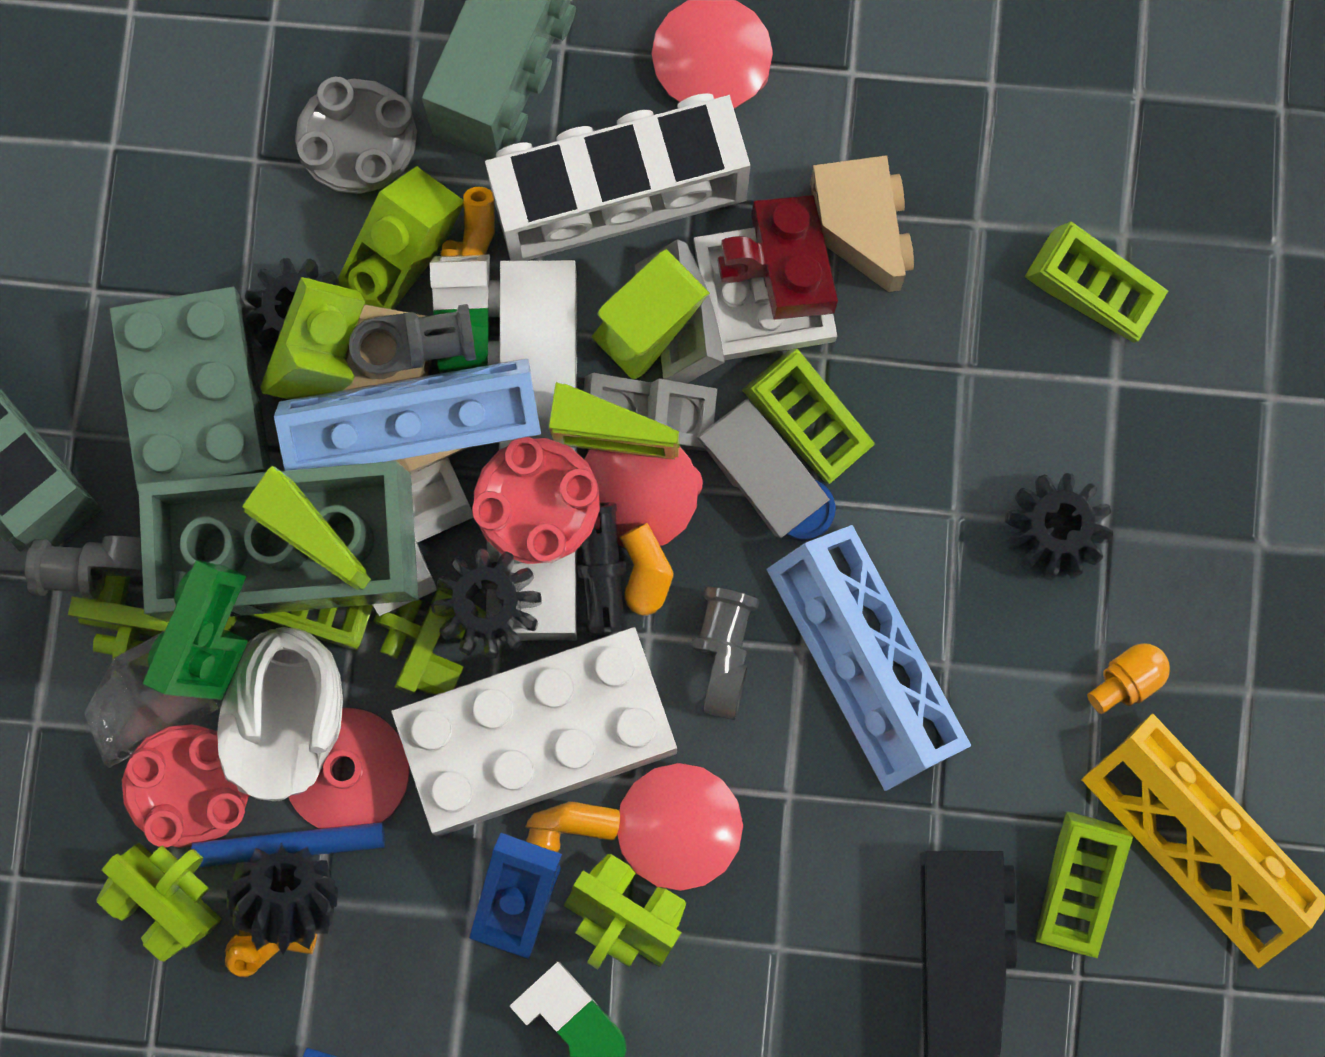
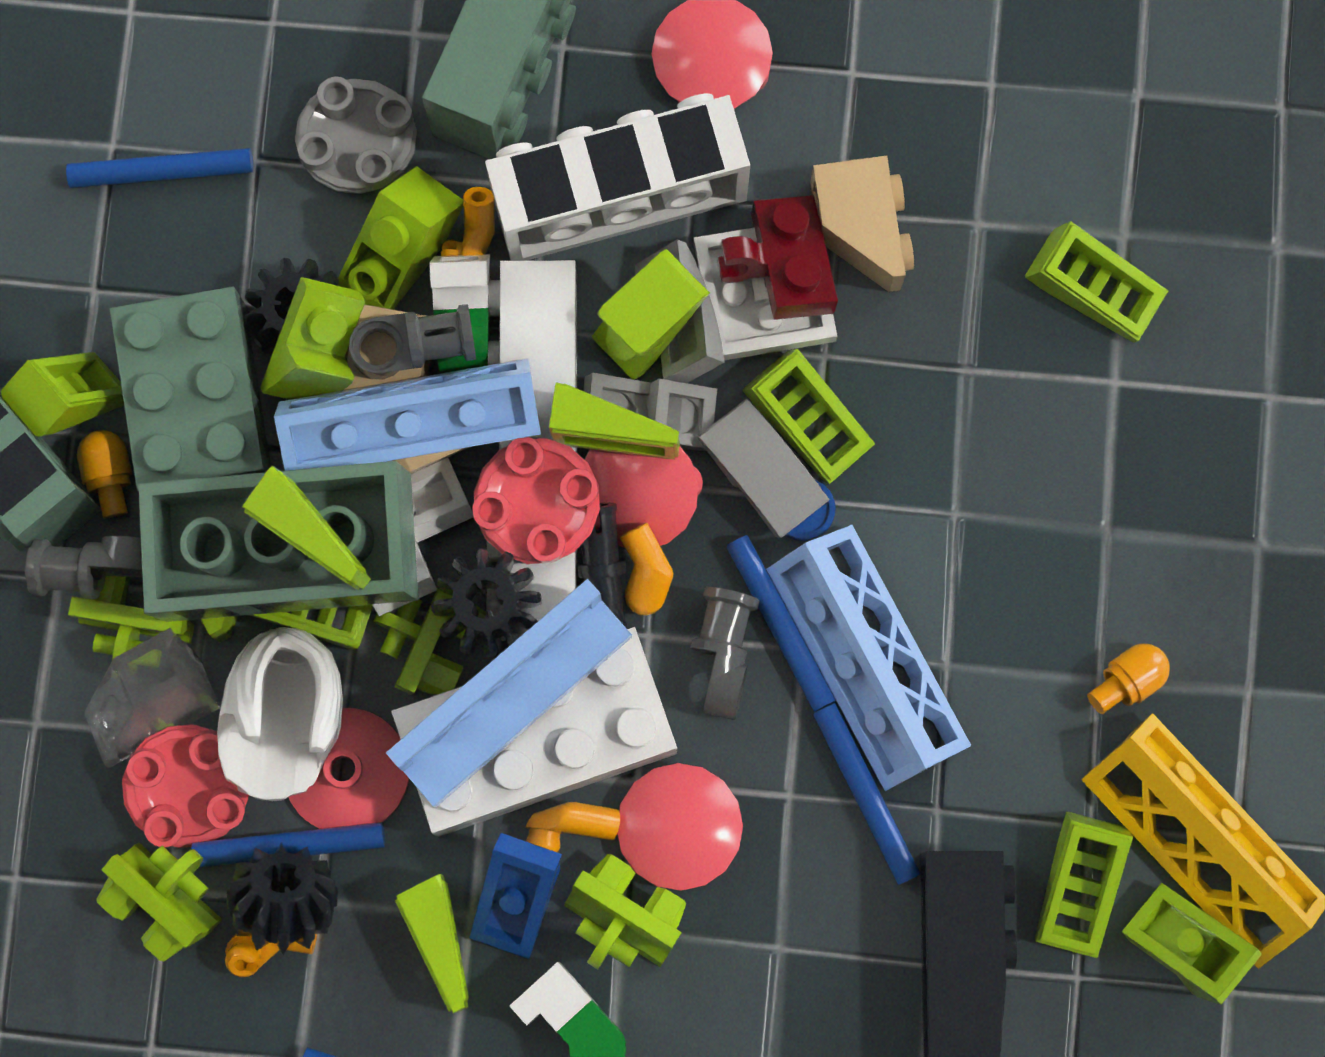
(62, 392): none -> lime slope
(105, 470): none -> light orange cylinder
(159, 168): none -> blue bar
(195, 651): green plate -> none
(432, 925): none -> lime slope
(509, 694): none -> light blue fence
(781, 623): none -> blue bar
(866, 794): none -> blue bar
(1076, 544): black gear -> none
(1191, 944): none -> lime slope

